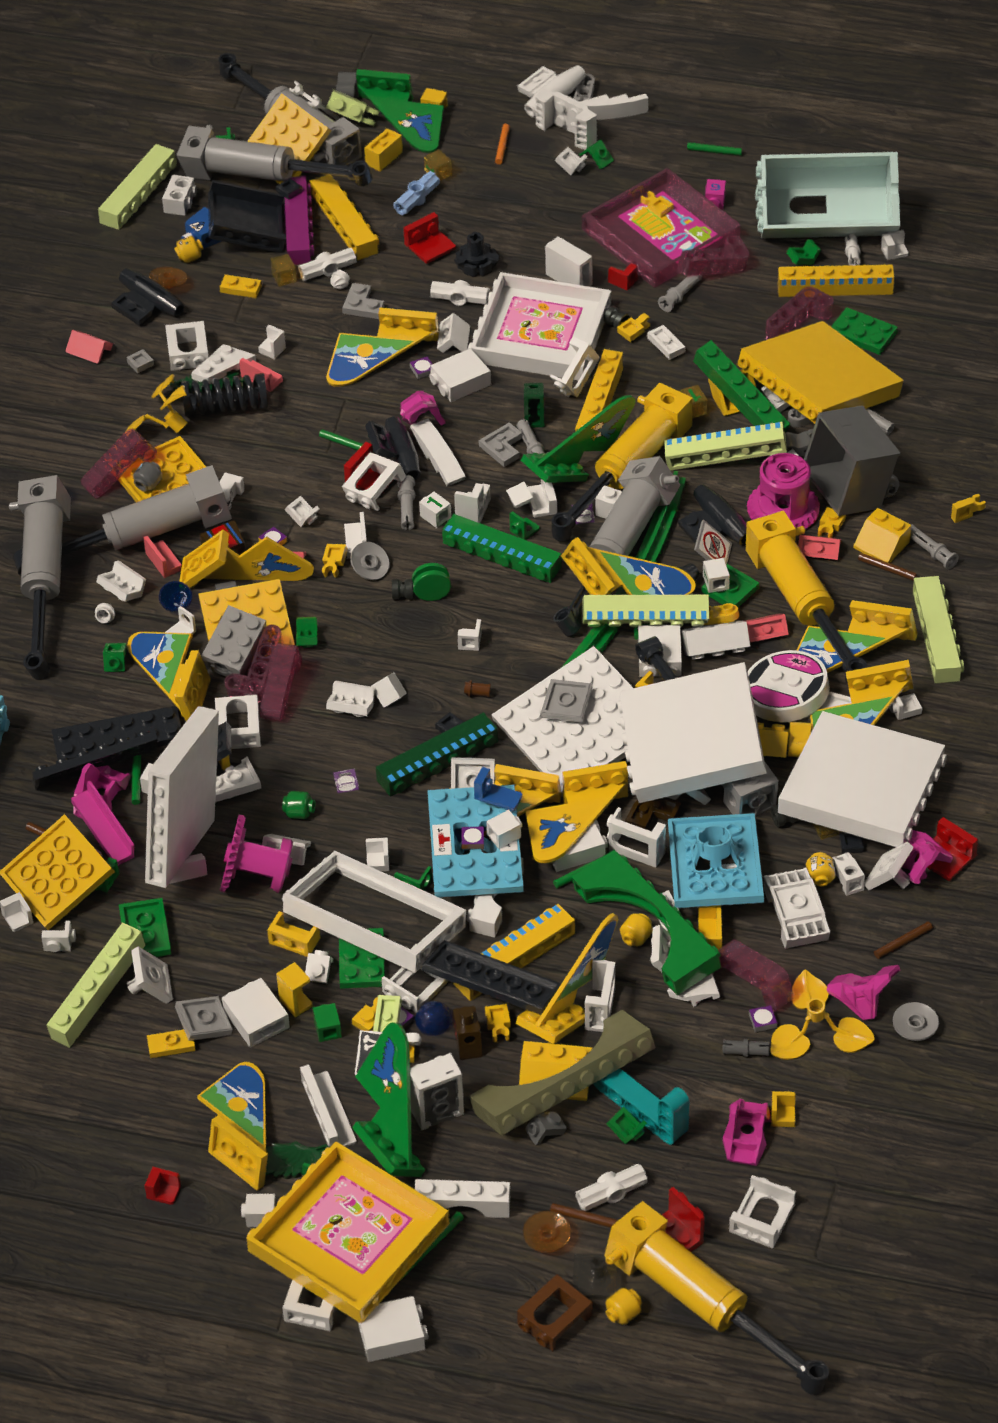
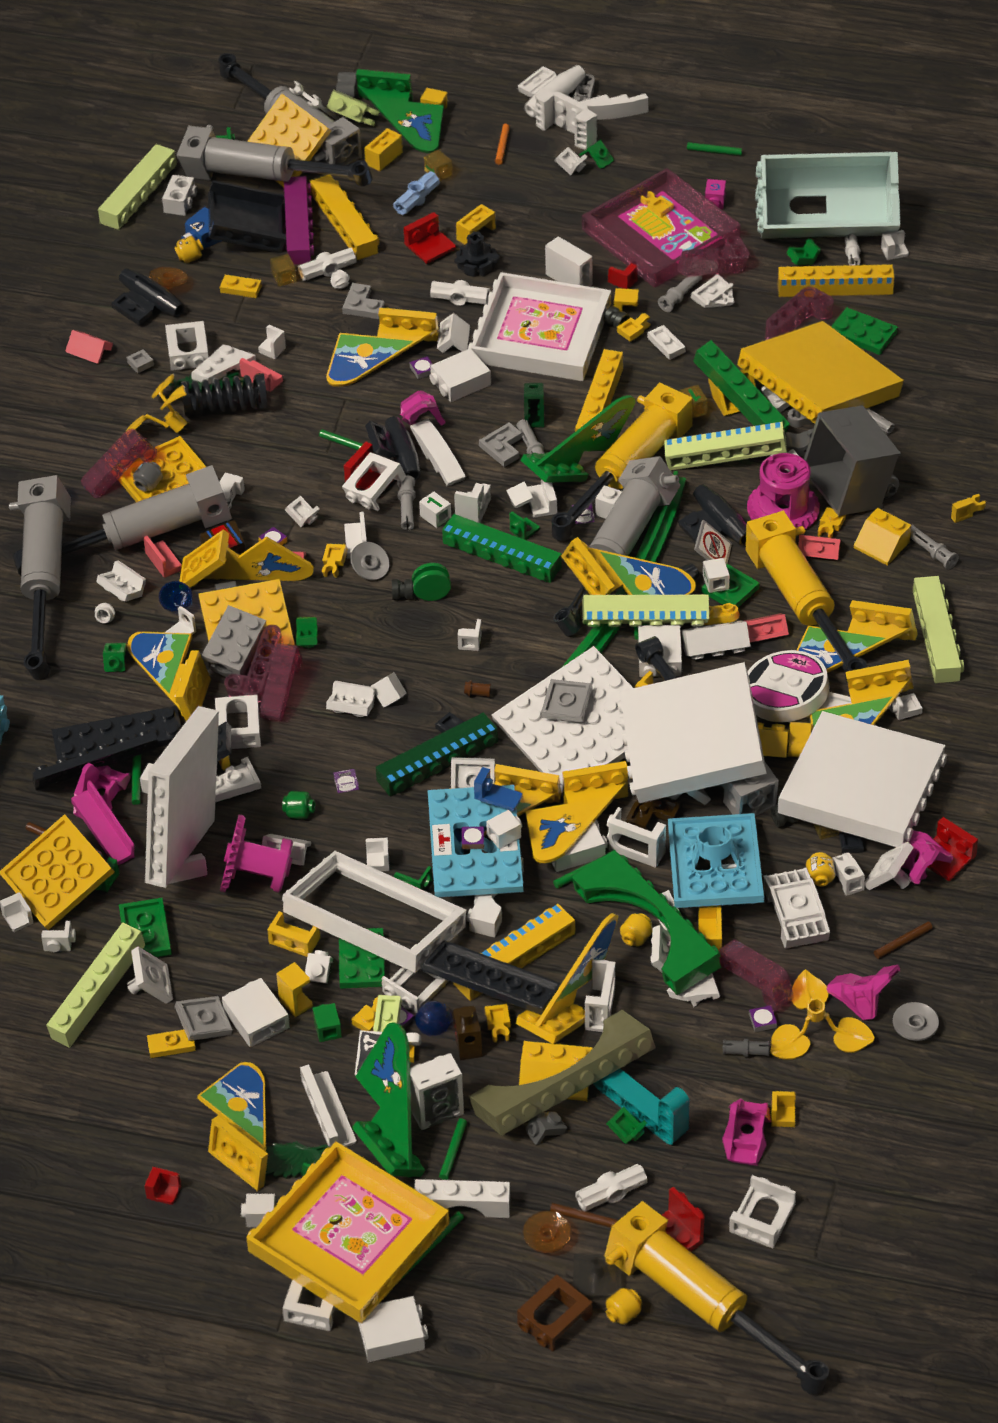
(289, 188): black tile -> none
(453, 1148): none -> green bar
(475, 221): none -> yellow panel
(584, 351): white panel -> none
(626, 297): none -> yellow panel
(714, 293): none -> white slope
(887, 566): reddish brown bar -> none

